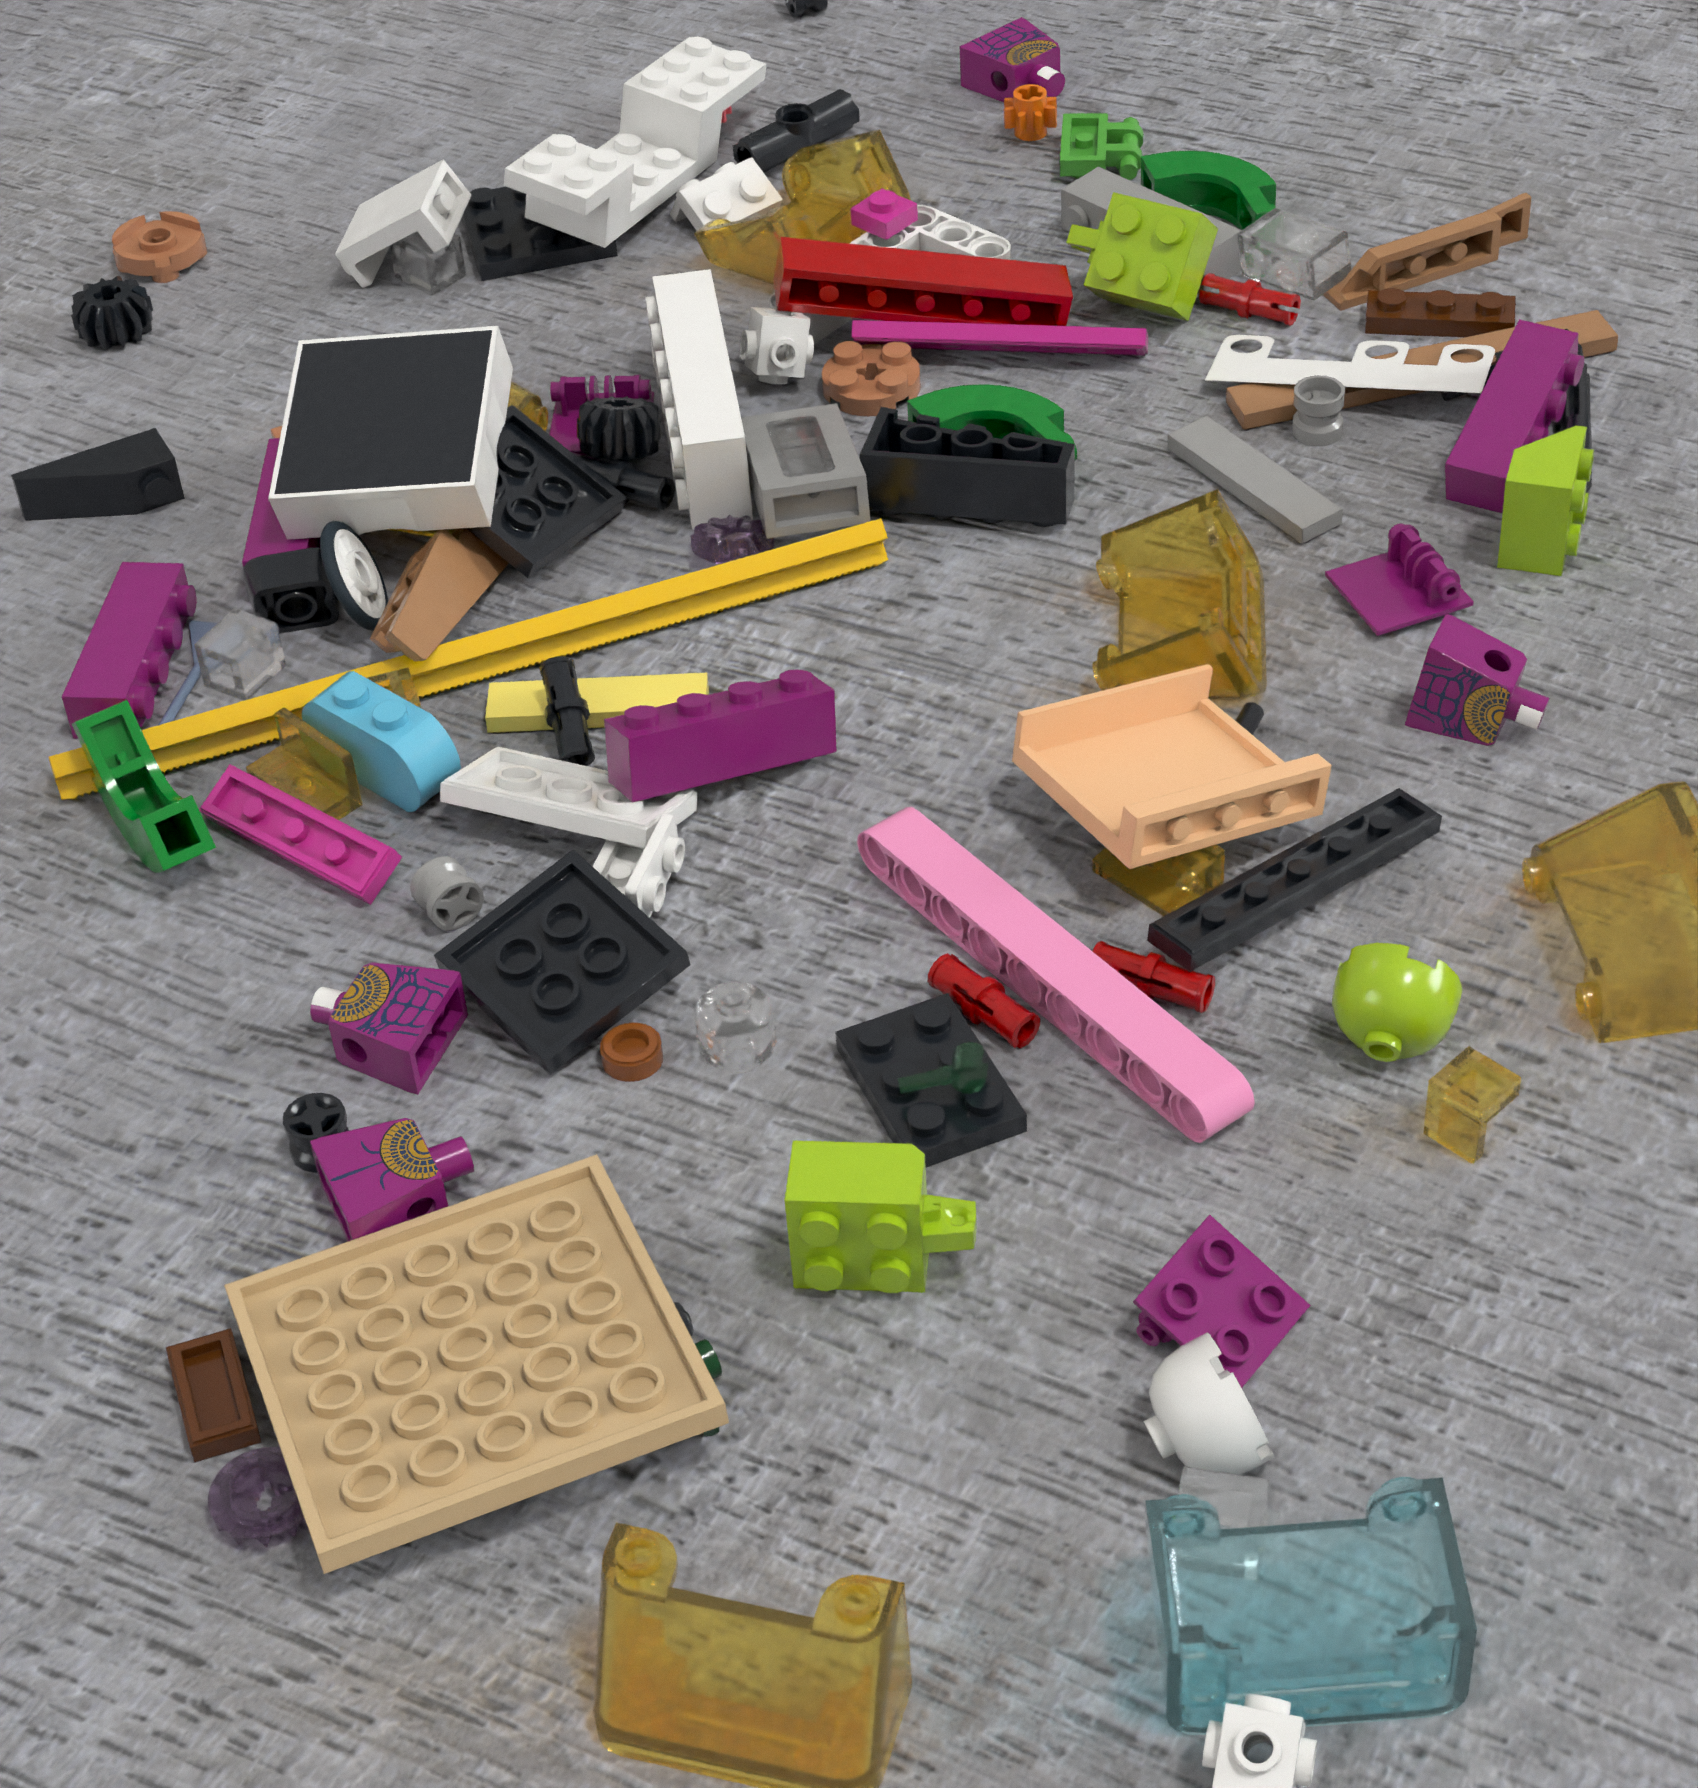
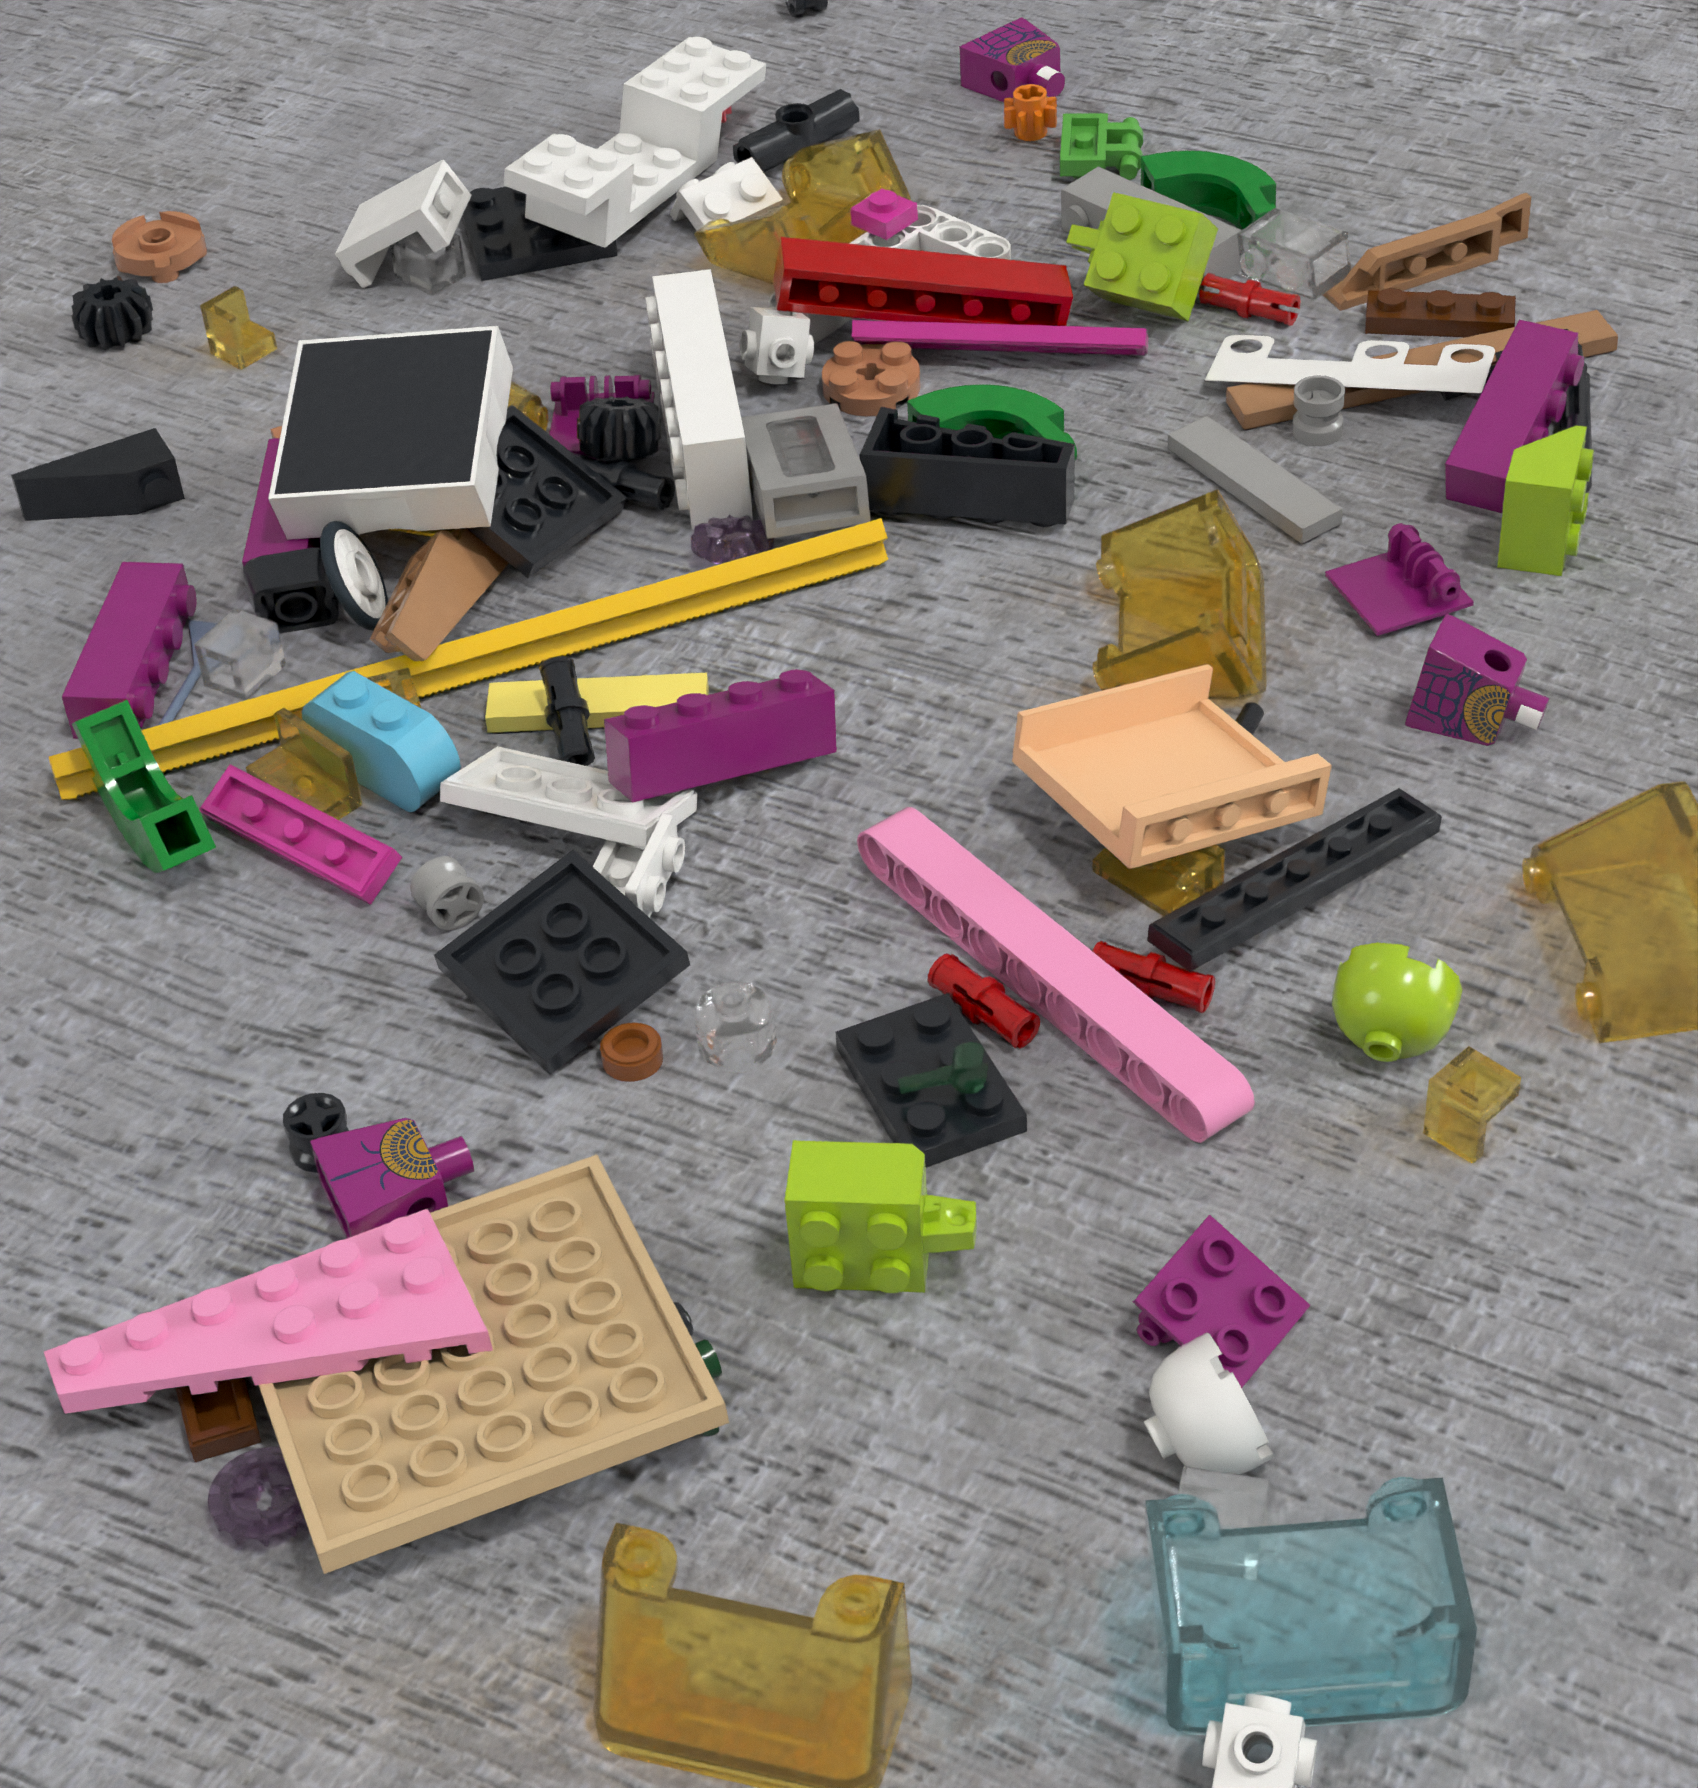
(232, 332): none -> clear yellow panel
(291, 1321): none -> bright pink wing
(393, 1021): magenta torso -> none

